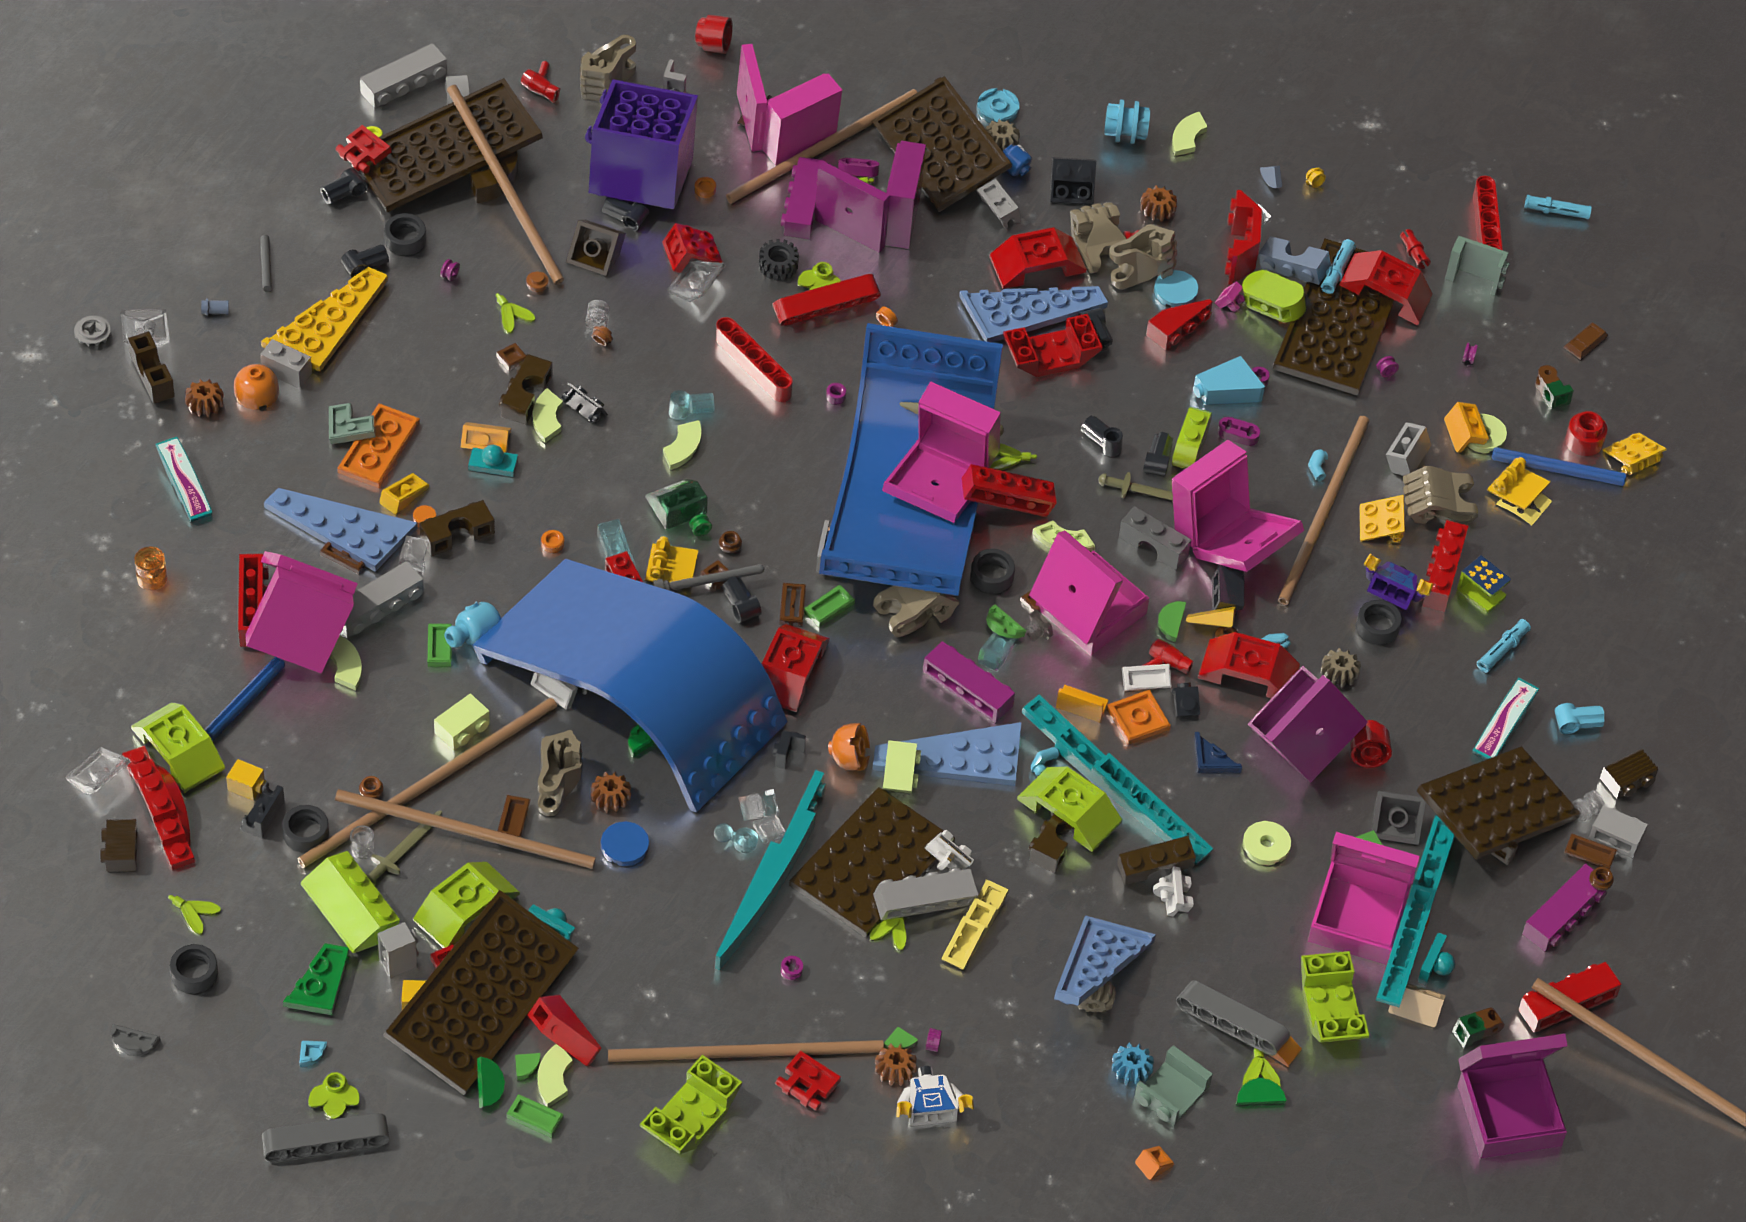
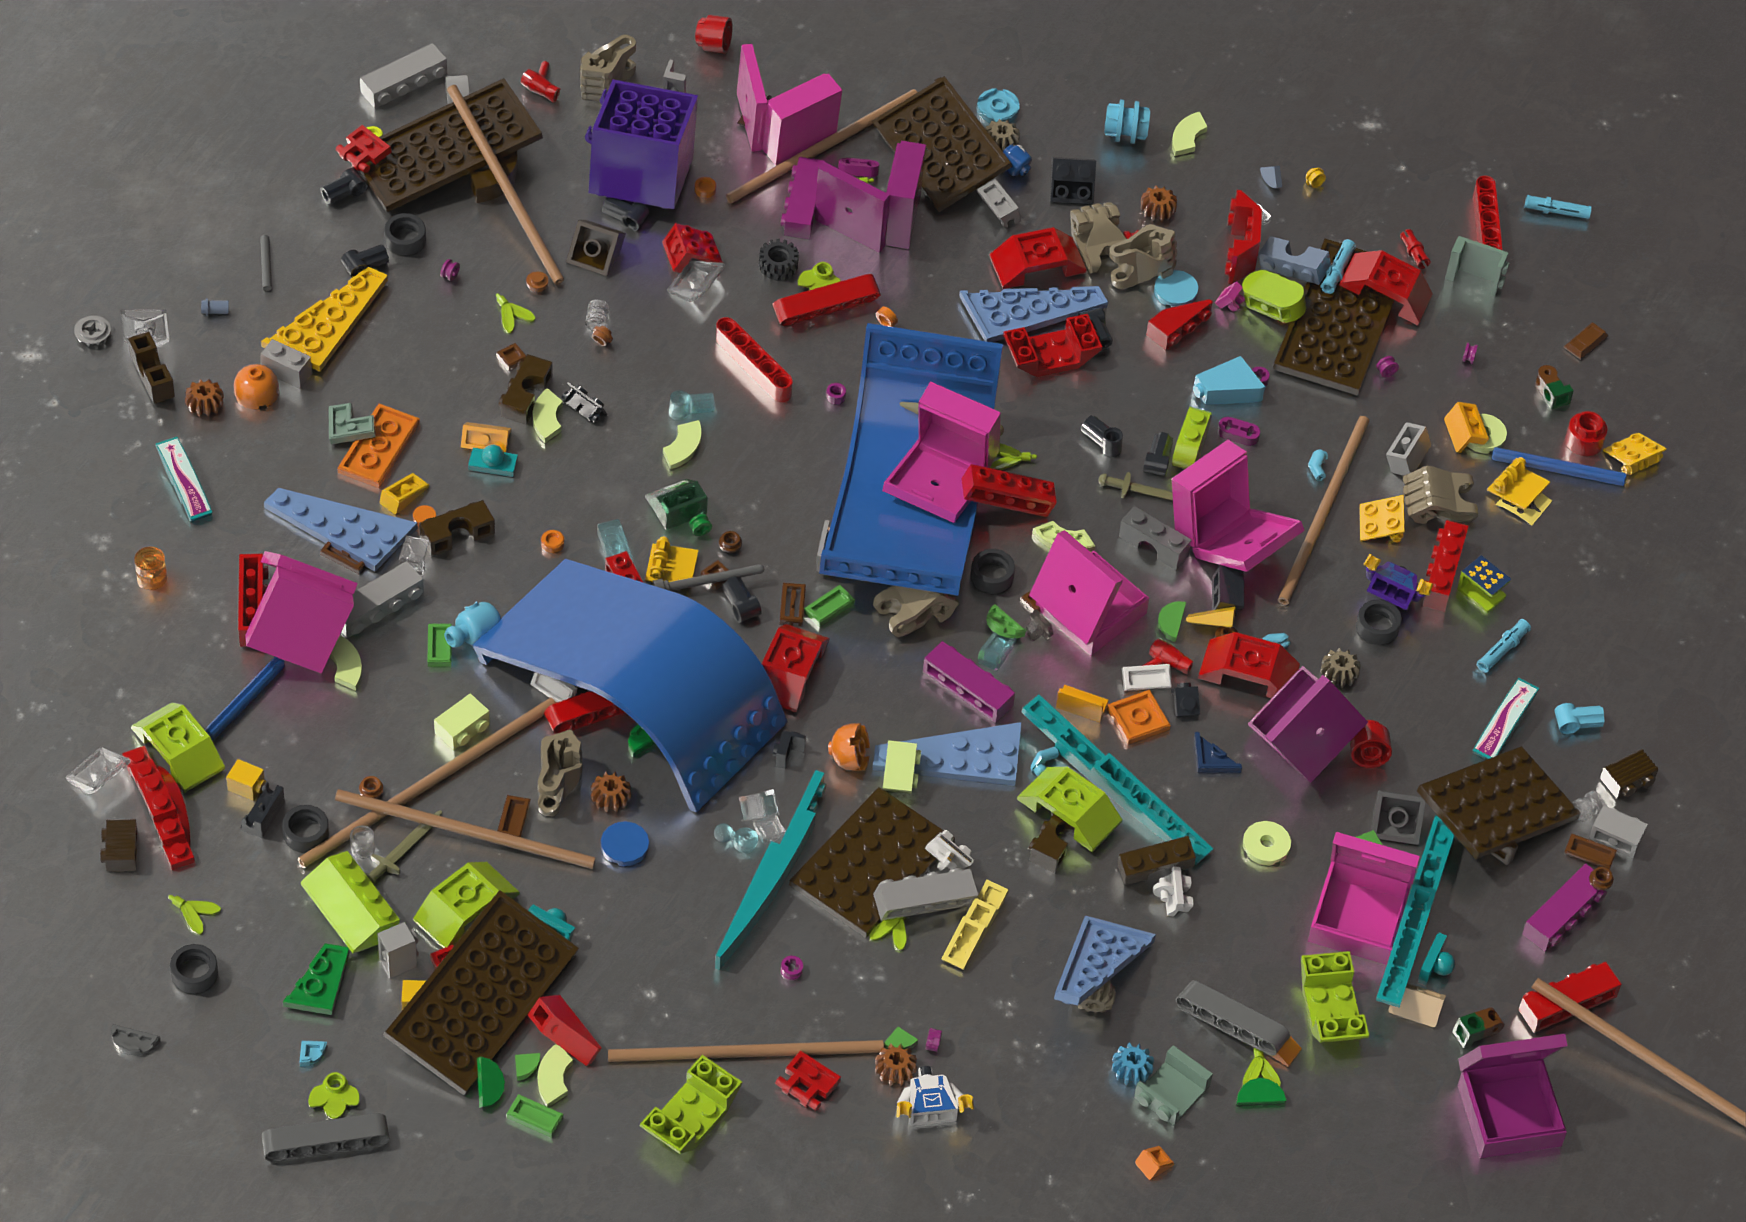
(580, 712): none -> red beam

